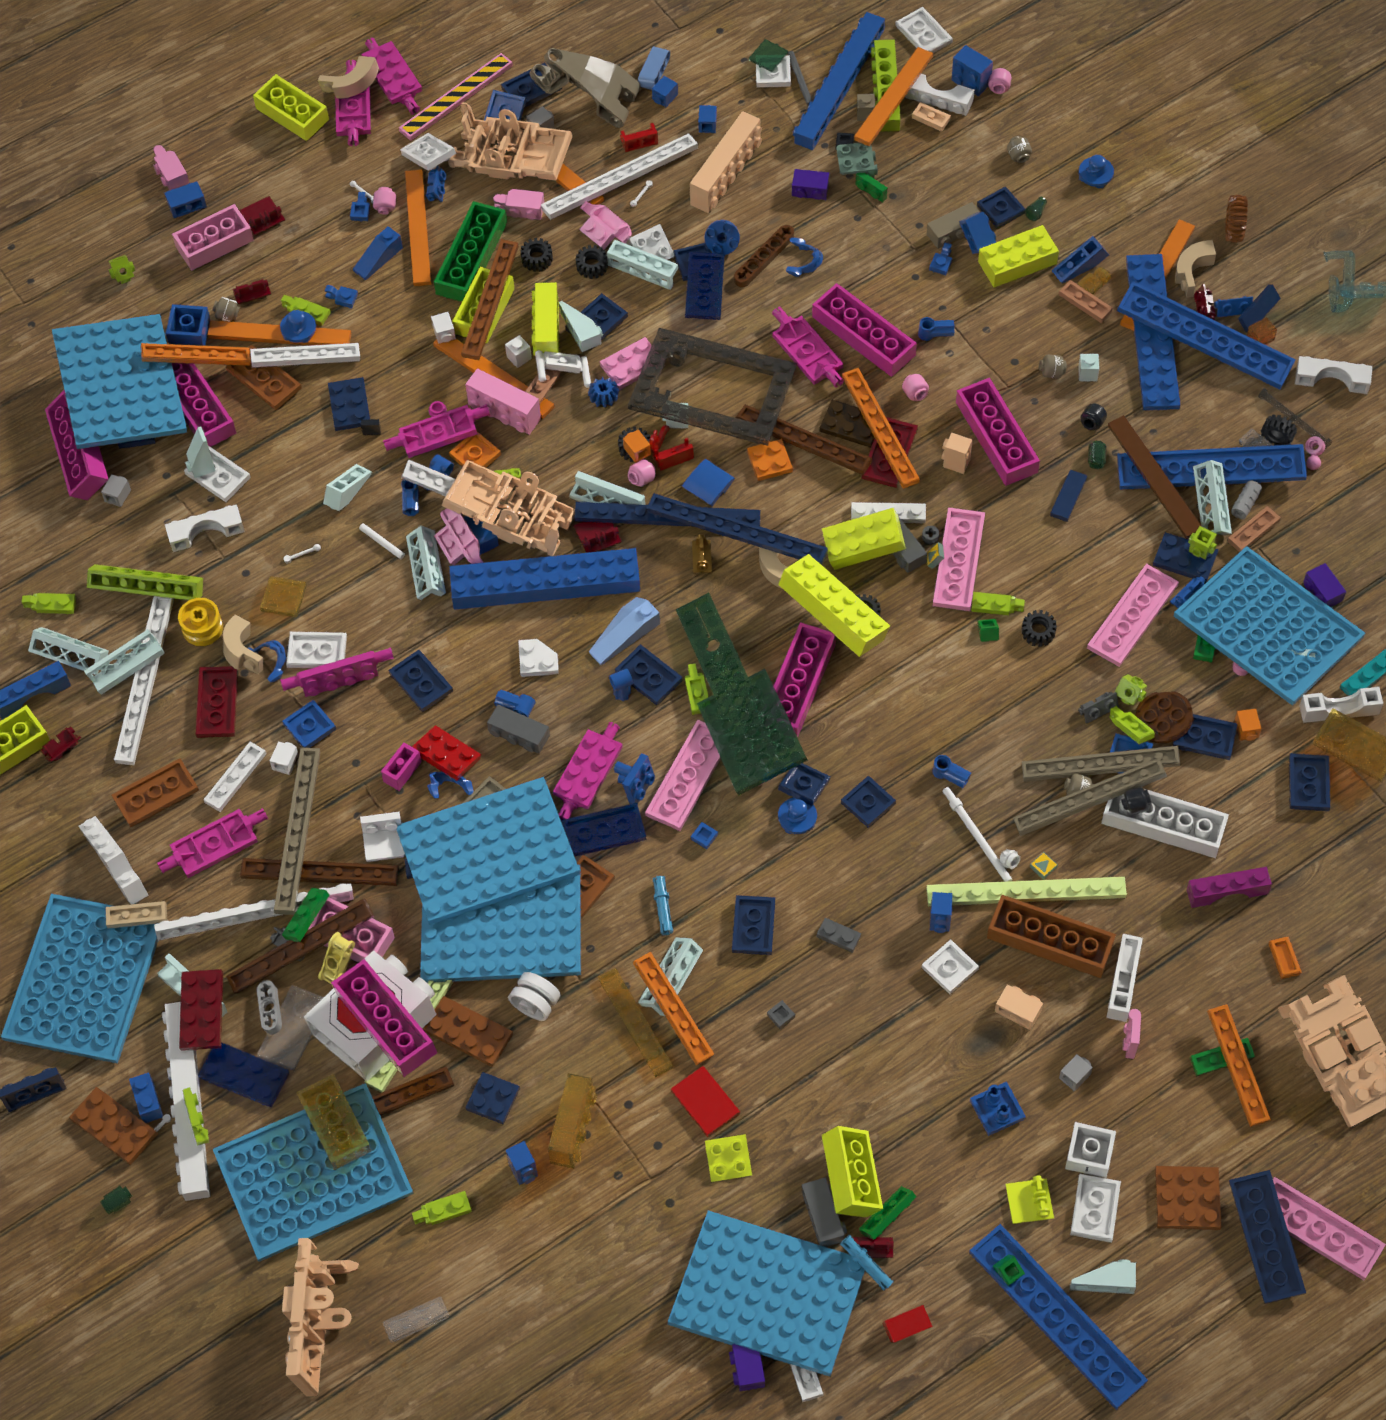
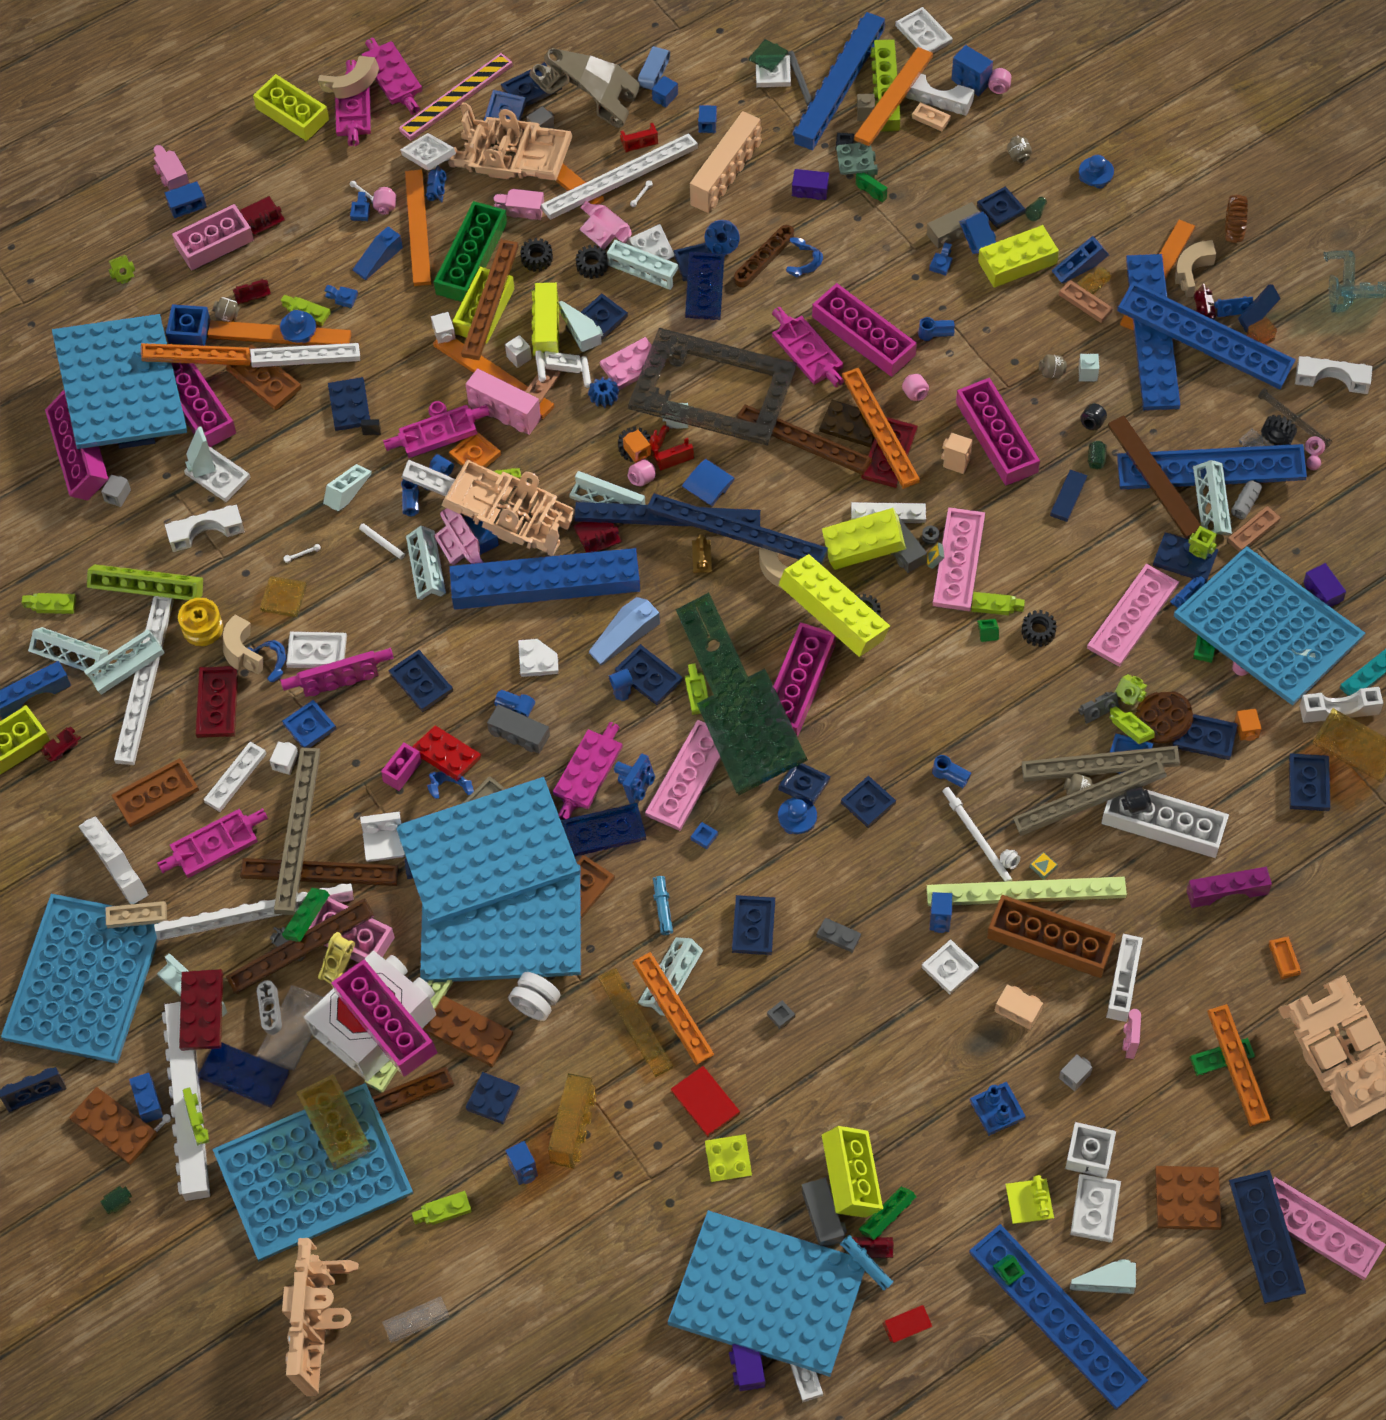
(769, 460): orange plate -> none

